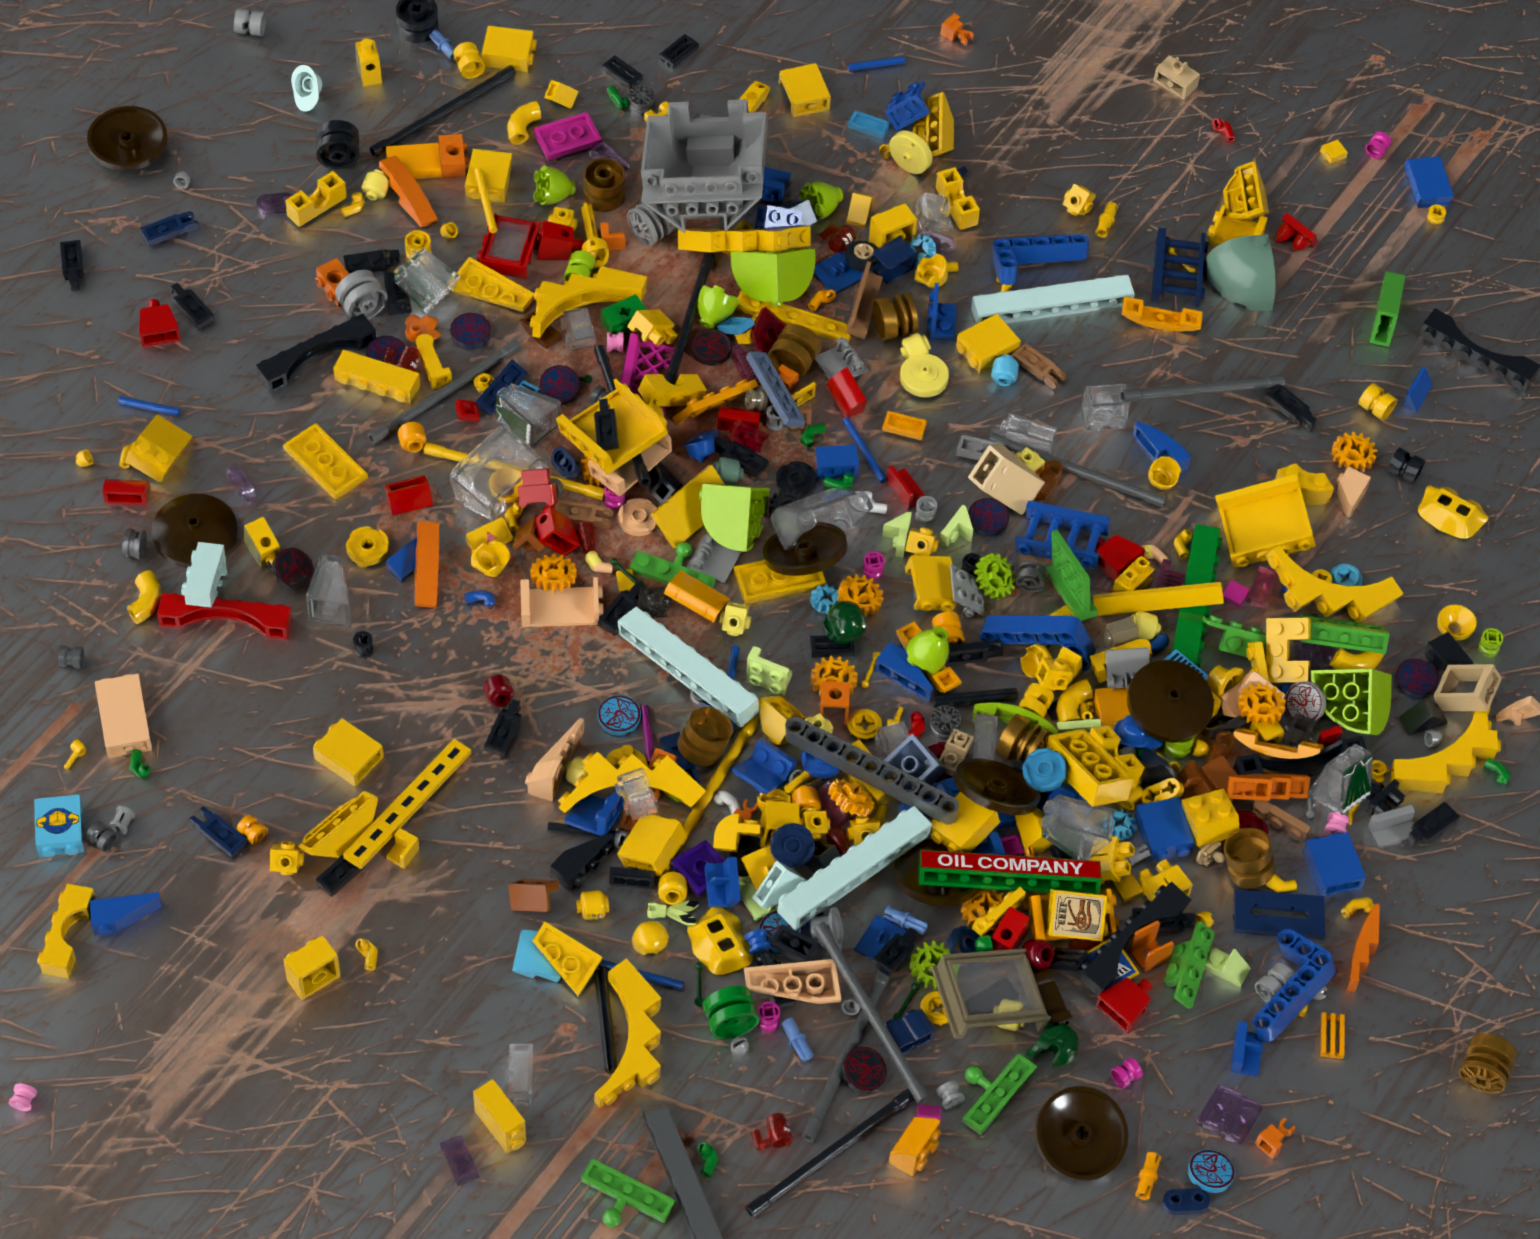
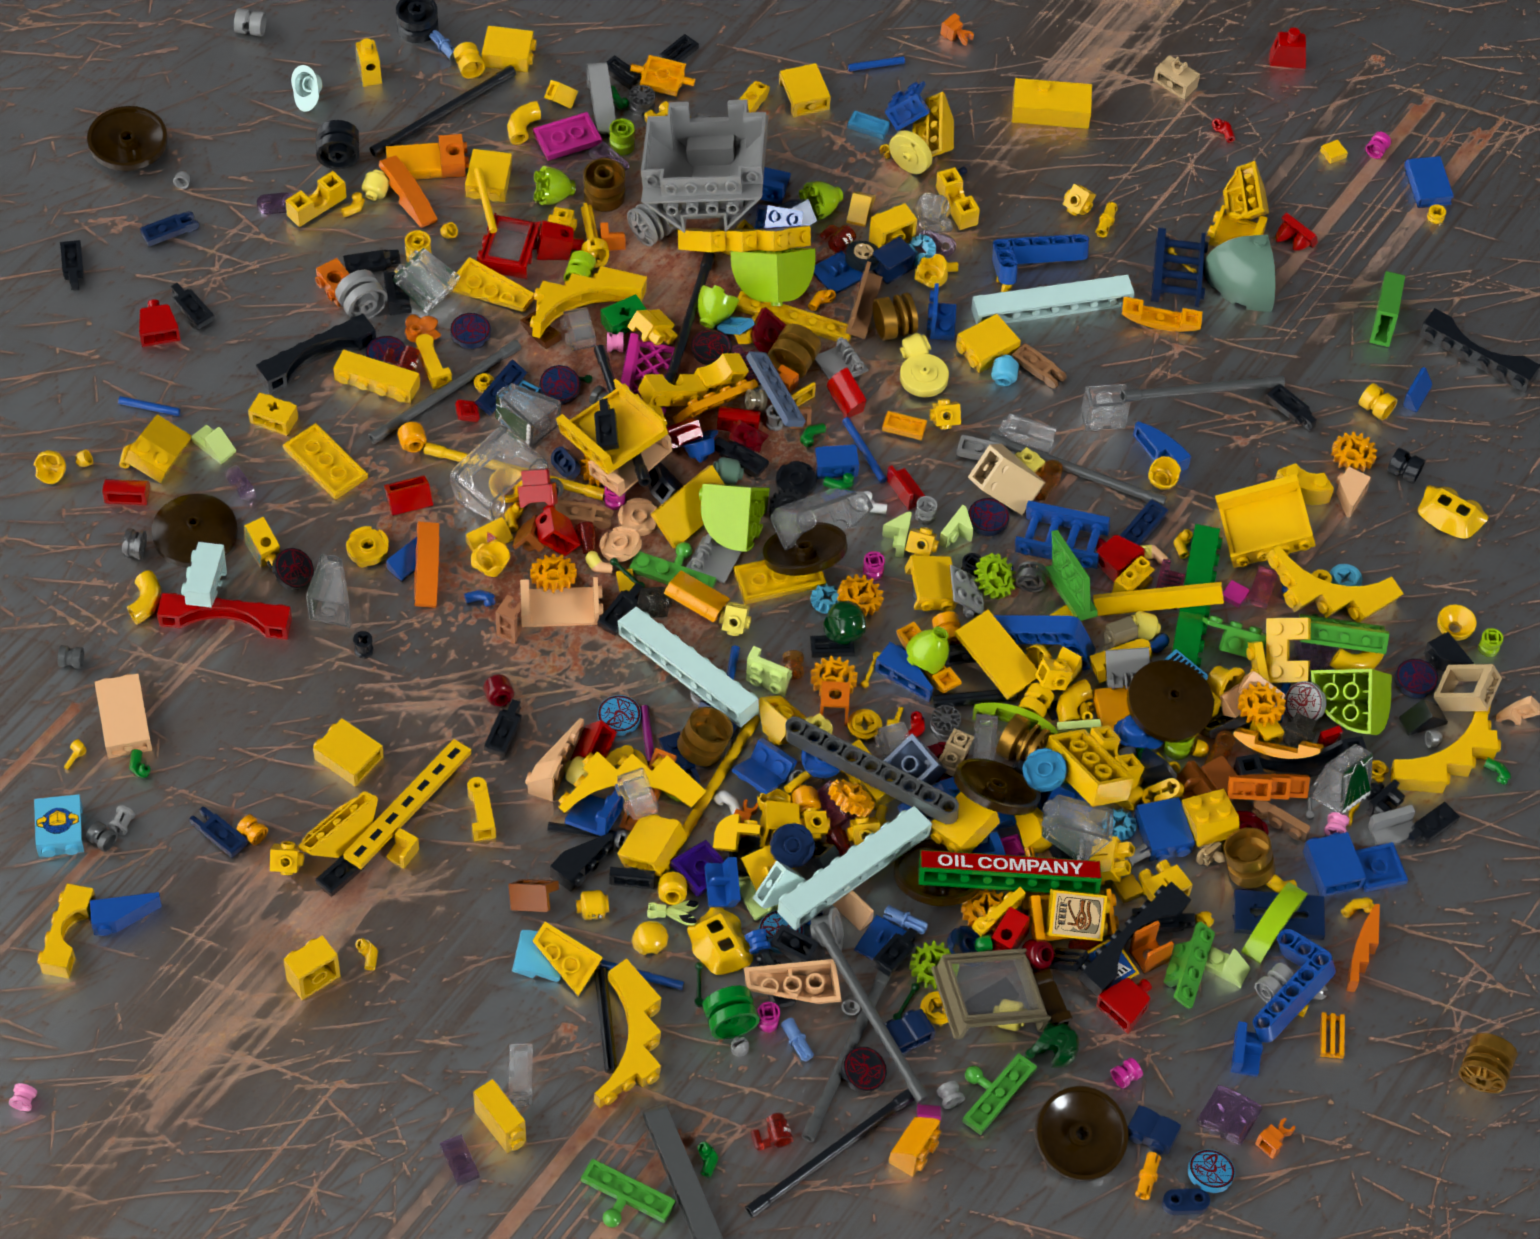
(49, 467): none -> yellow hair
(214, 443): none -> yellowish green slope
(273, 413): none -> yellow brick
(485, 825): none -> yellow leg
(507, 620): none -> nougat hinge
(595, 738): none -> red brick
(601, 96): none -> light grey beam
(620, 543): none -> light nougat tile
(622, 136): none -> lime wheel
(663, 75): none -> light orange plate
(684, 432): none -> red piece
(723, 372): none -> yellow brick
(793, 660): none -> clear orange wheel
(855, 910): none -> light nougat slope
(952, 415): none -> yellow brick
(997, 654): none -> yellow tile
(1051, 103): none -> yellow brick
(1145, 522): none -> dark blue plate
(1153, 1130): none -> dark blue brick
(1273, 922): none -> lime slope
(1289, 49): none -> red torso
(1381, 867): none -> blue tile

